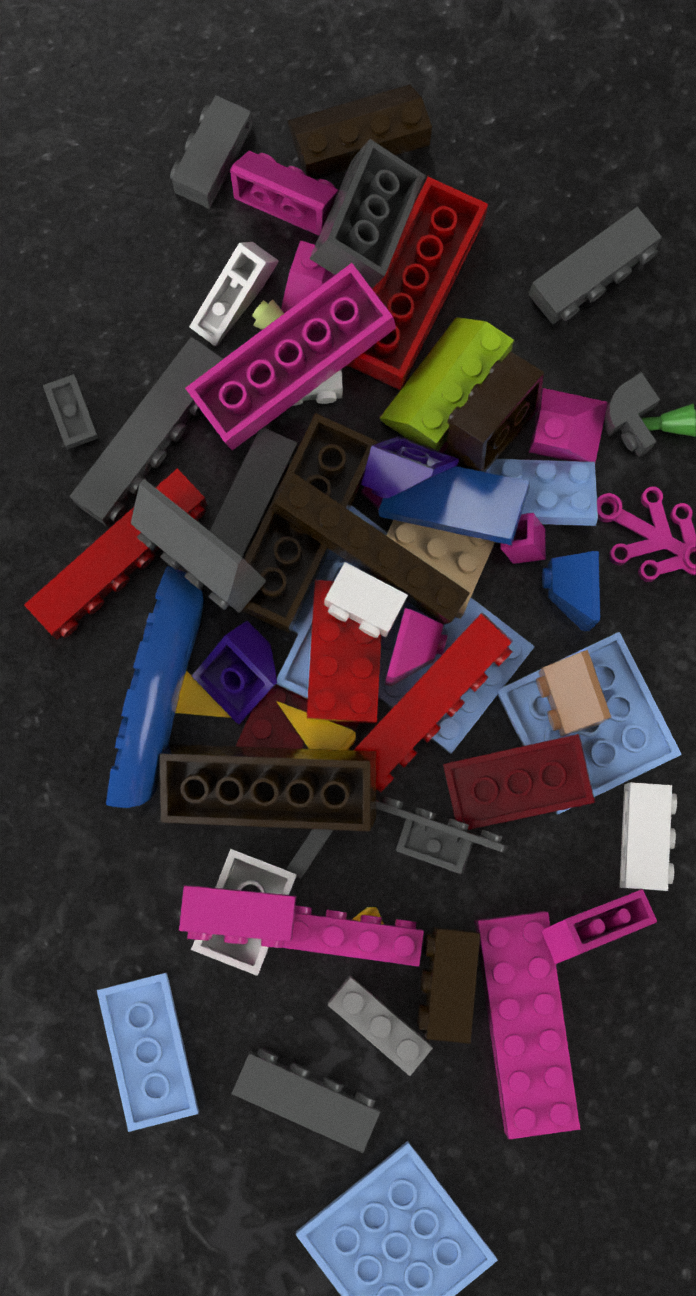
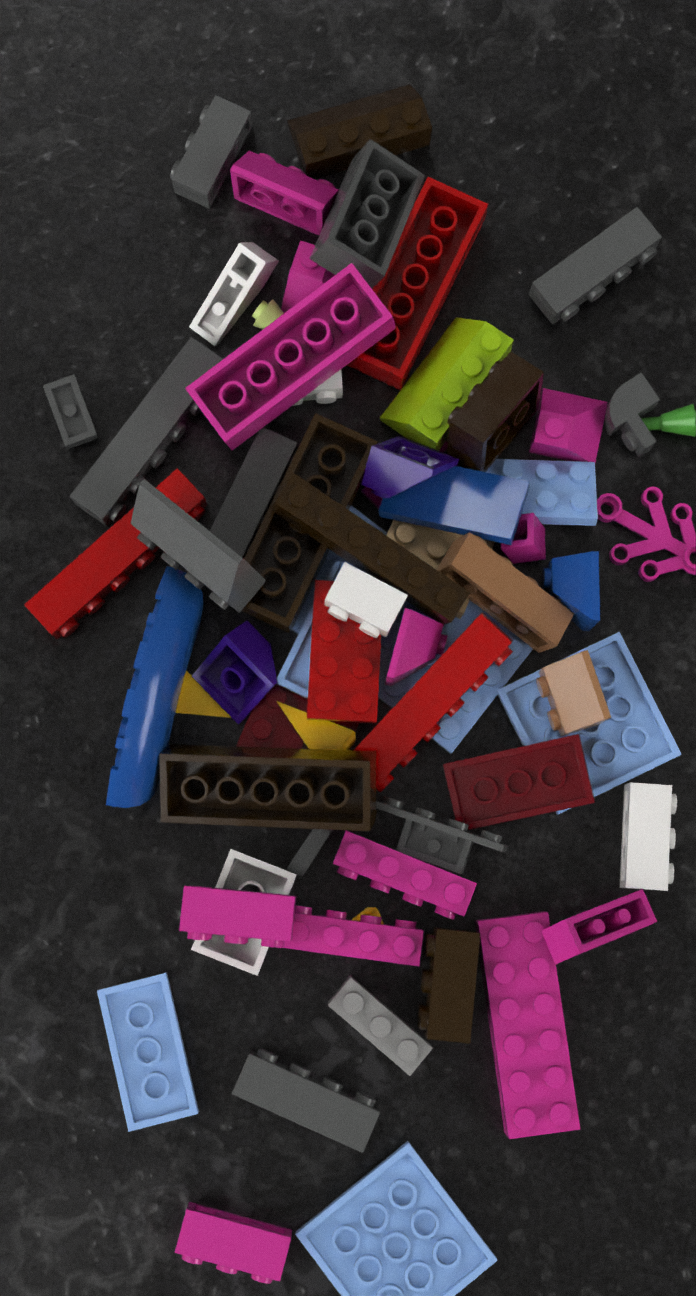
(233, 1243): none -> dark pink brick
(404, 873): none -> dark pink brick
(506, 593): none -> medium nougat brick

